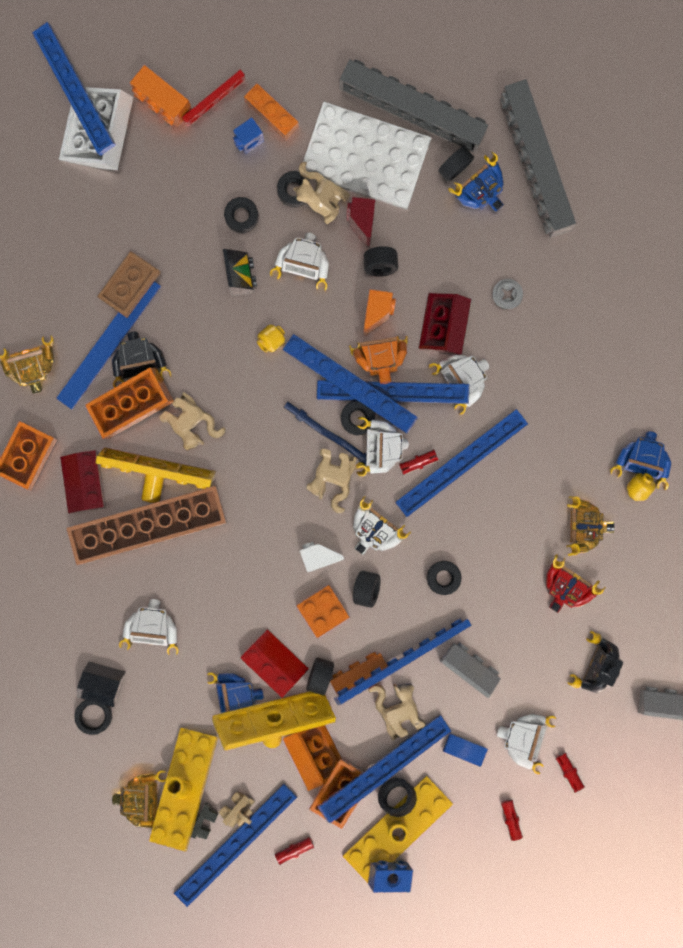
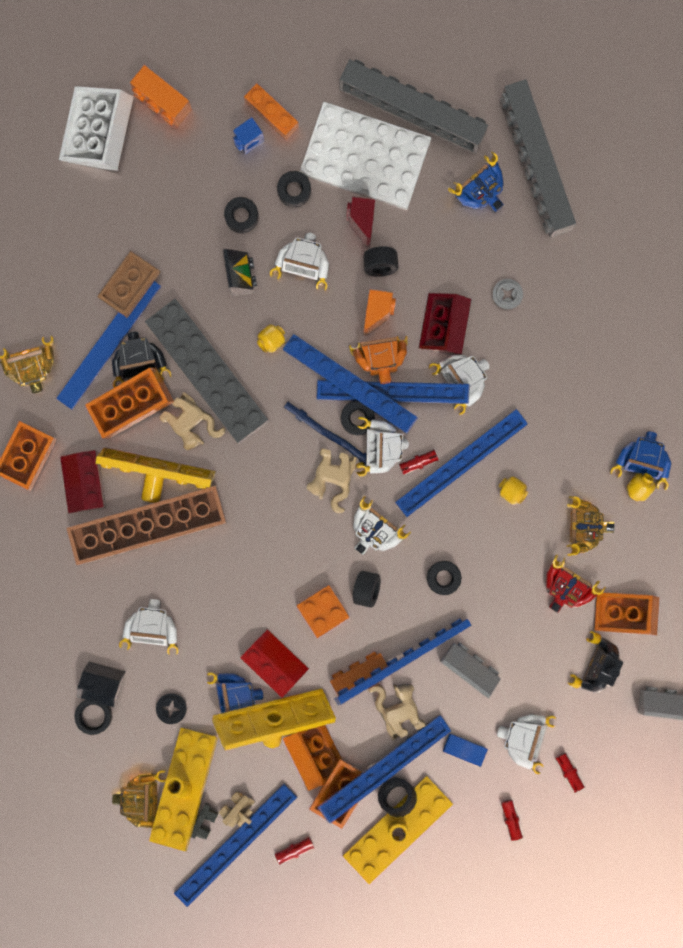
(74, 89): blue plate -> none
(176, 716): none -> black gear
(207, 371): none -> dark grey brick
(212, 99): red tile -> none
(318, 556): white slope -> none
(320, 676): black tyre -> none
(324, 197): tan animal -> none
(399, 882): blue brick -> none
(456, 164): black tyre -> none
(513, 490): none -> yellow head
(627, 613): none -> orange slope

